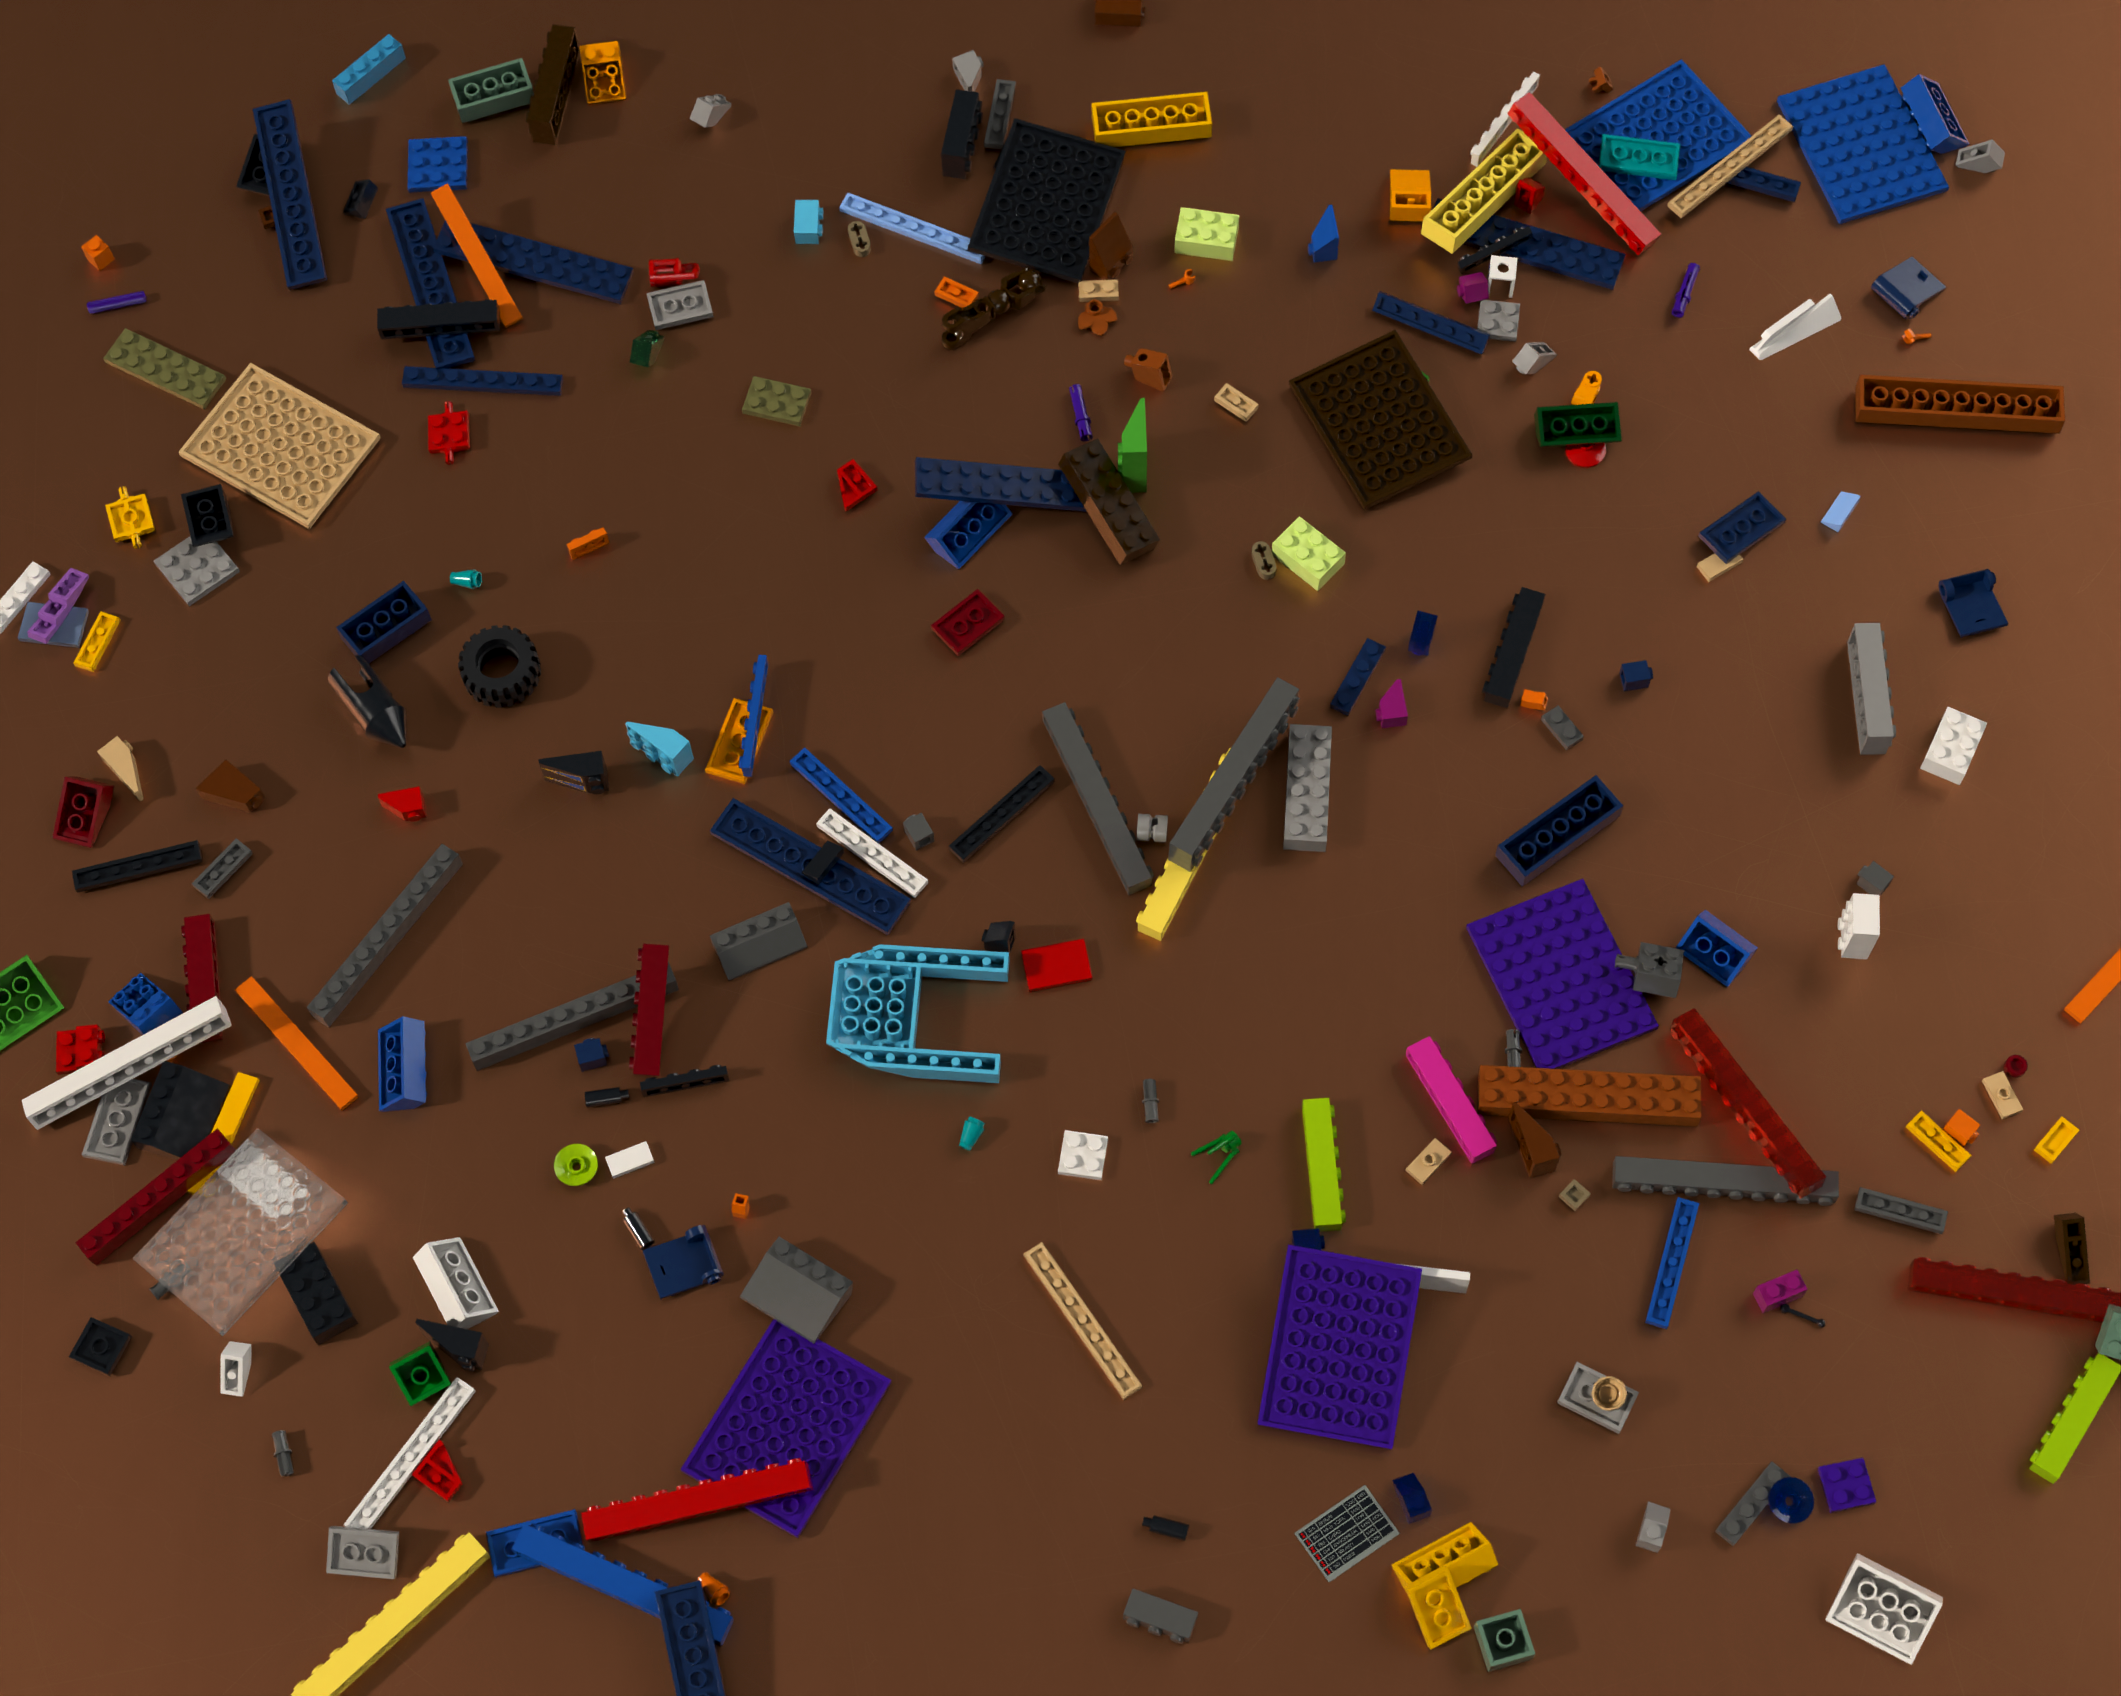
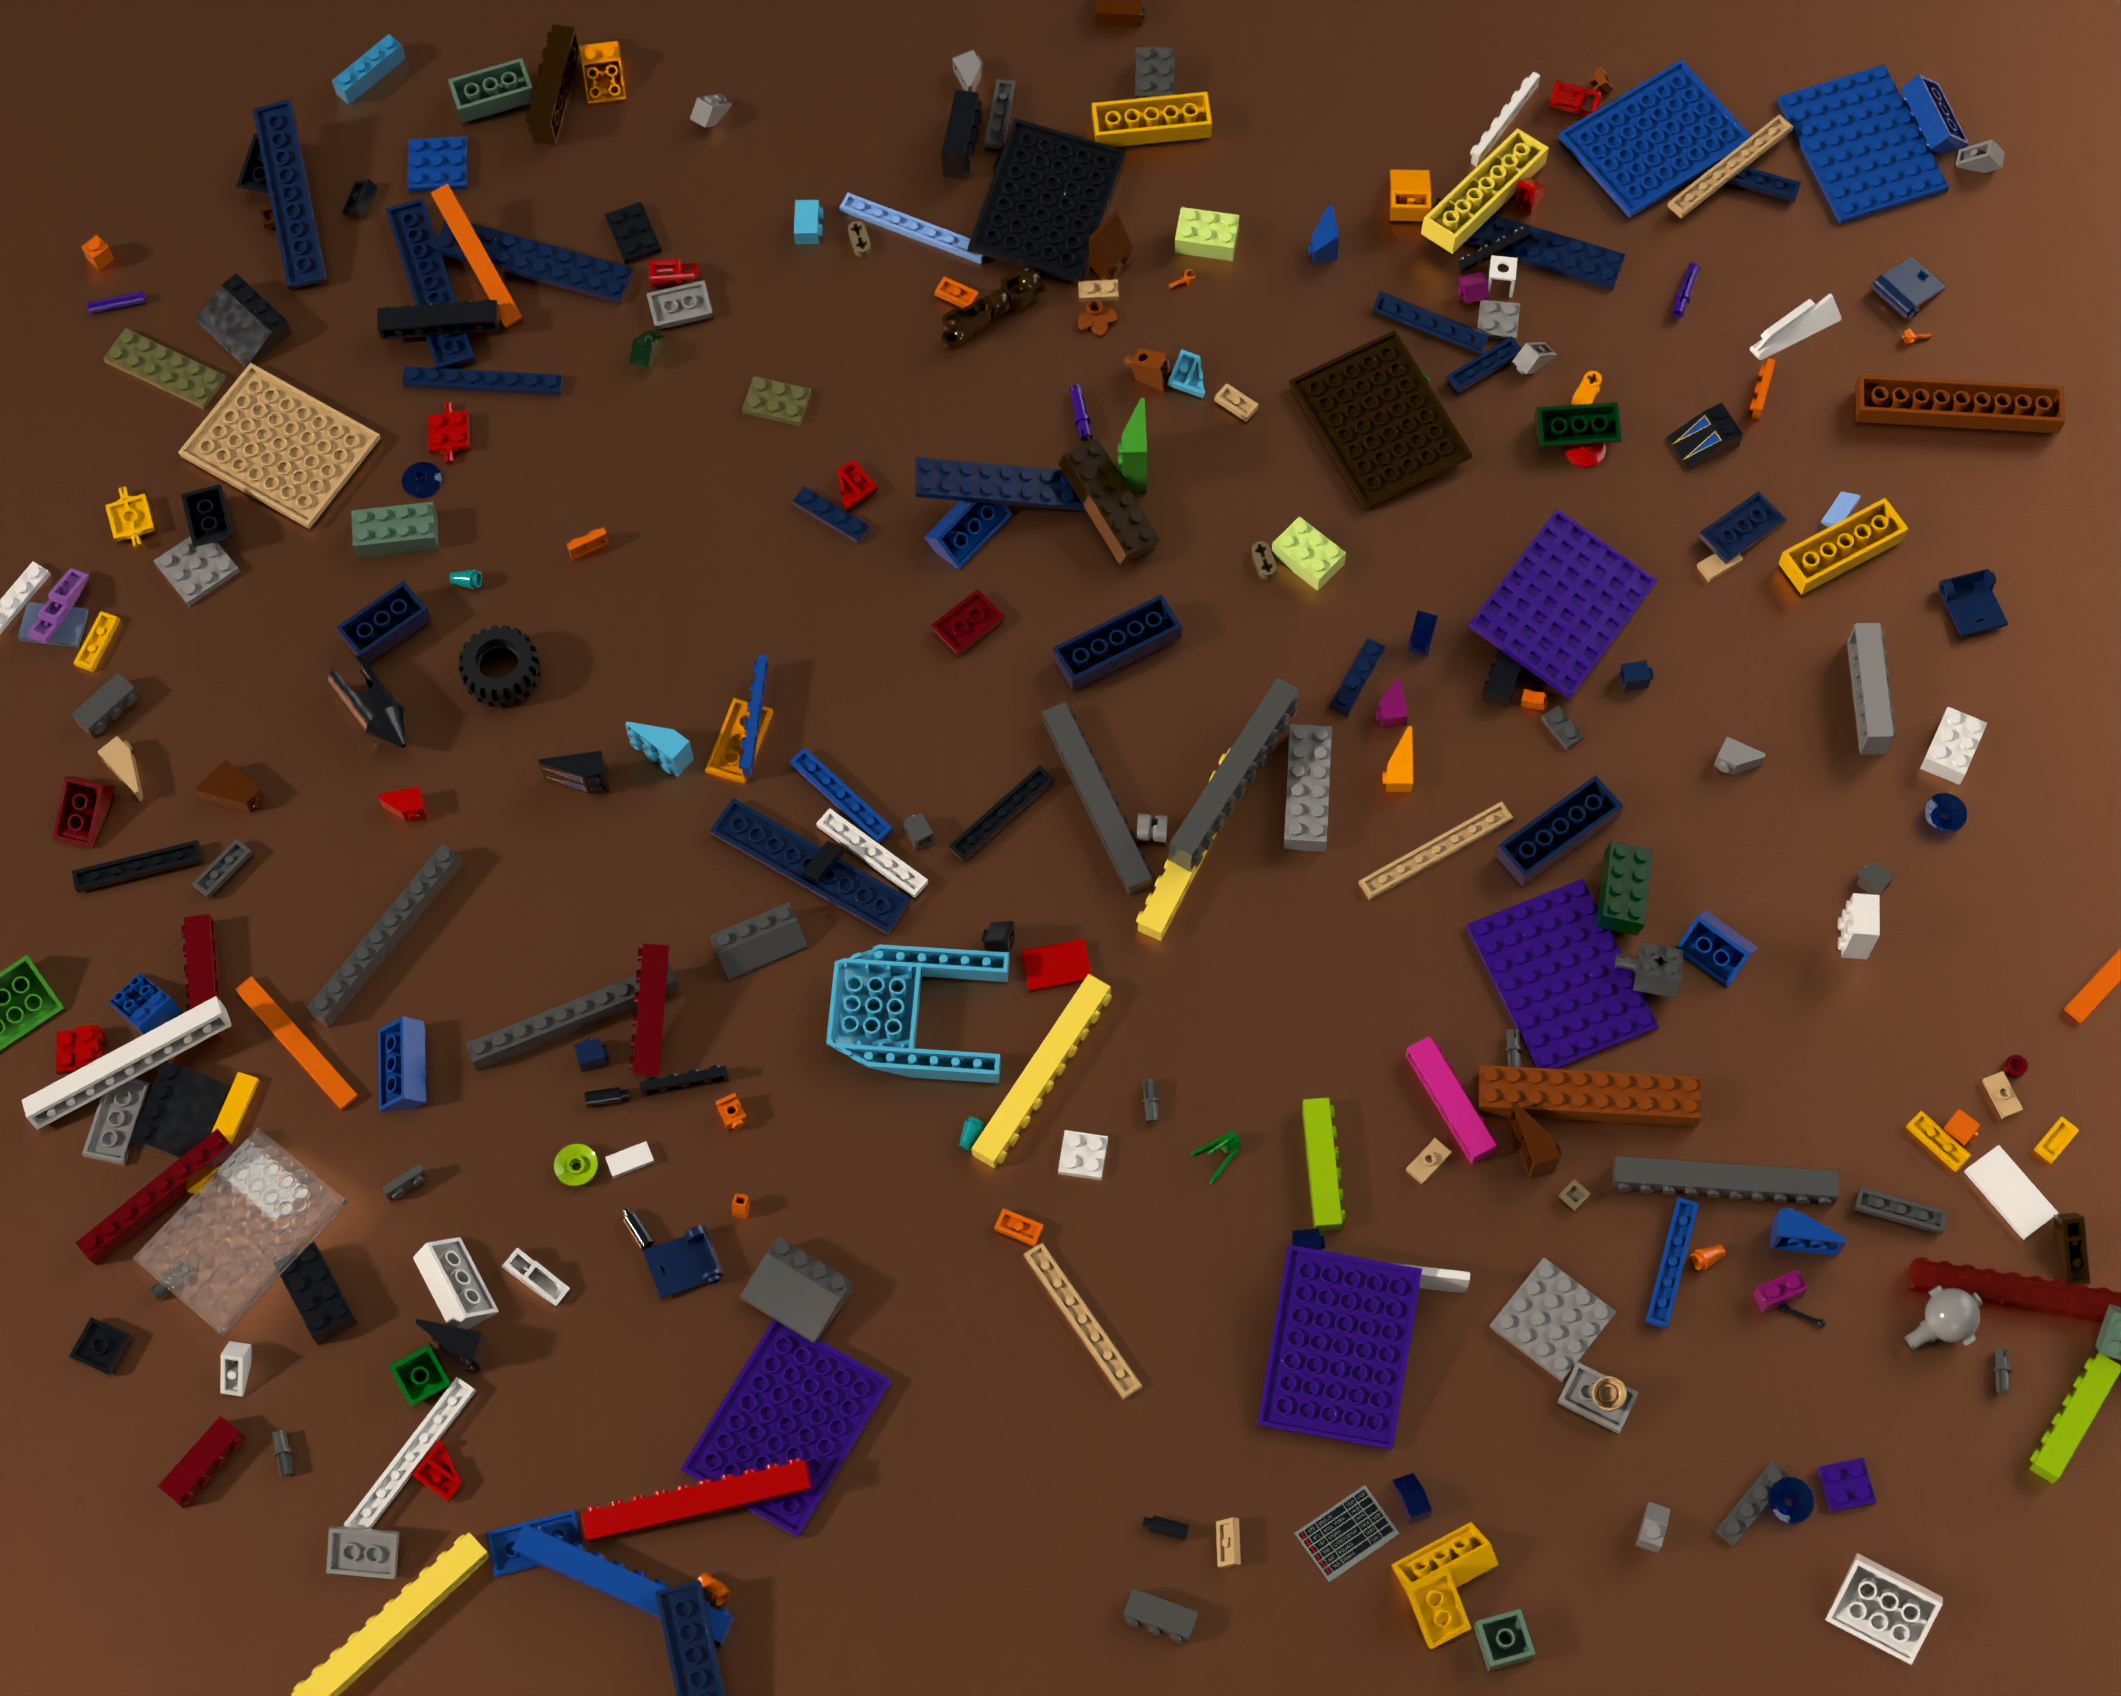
(105, 705): none -> dark grey brick
(201, 1462): none -> dark red brick
(243, 321): none -> black slope
(395, 529): none -> sand green brick
(409, 1179): none -> dark grey plate
(424, 486): none -> clear blue dish
(535, 1277): none -> white slope
(633, 232): none -> black plate
(728, 1104): none -> orange brick
(831, 515): none -> dark blue plate
(1019, 1227): none -> orange plate
(1041, 1071): none -> light yellow brick
(1117, 642): none -> dark blue brick
(1154, 72): none -> dark grey brick
(1187, 374): none -> medium azure wing
(1228, 1543): none -> tan plate
(1400, 766): none -> light orange slope
(1435, 850): none -> tan tile
(1484, 365): none -> dark blue plate
(1552, 1319): none -> light grey plate
(1562, 603): none -> dark purple plate
(1577, 103): none -> red piece
(1583, 173): brick -> none
(1624, 888): none -> dark green brick
(1639, 157): teal tile -> none
(1705, 437): none -> black slope
(1705, 1257): none -> orange cone
(1738, 757): none -> light grey slope
(1747, 1103): clear red brick -> none
(1762, 388): none -> orange plate
(1803, 1234): none -> blue slope
(1843, 546): none -> yellow brick
(1949, 1316): none -> light grey piece
(1951, 807): none -> clear blue dish
(2002, 1370): none -> dark grey axle
(2011, 1192): none -> white tile

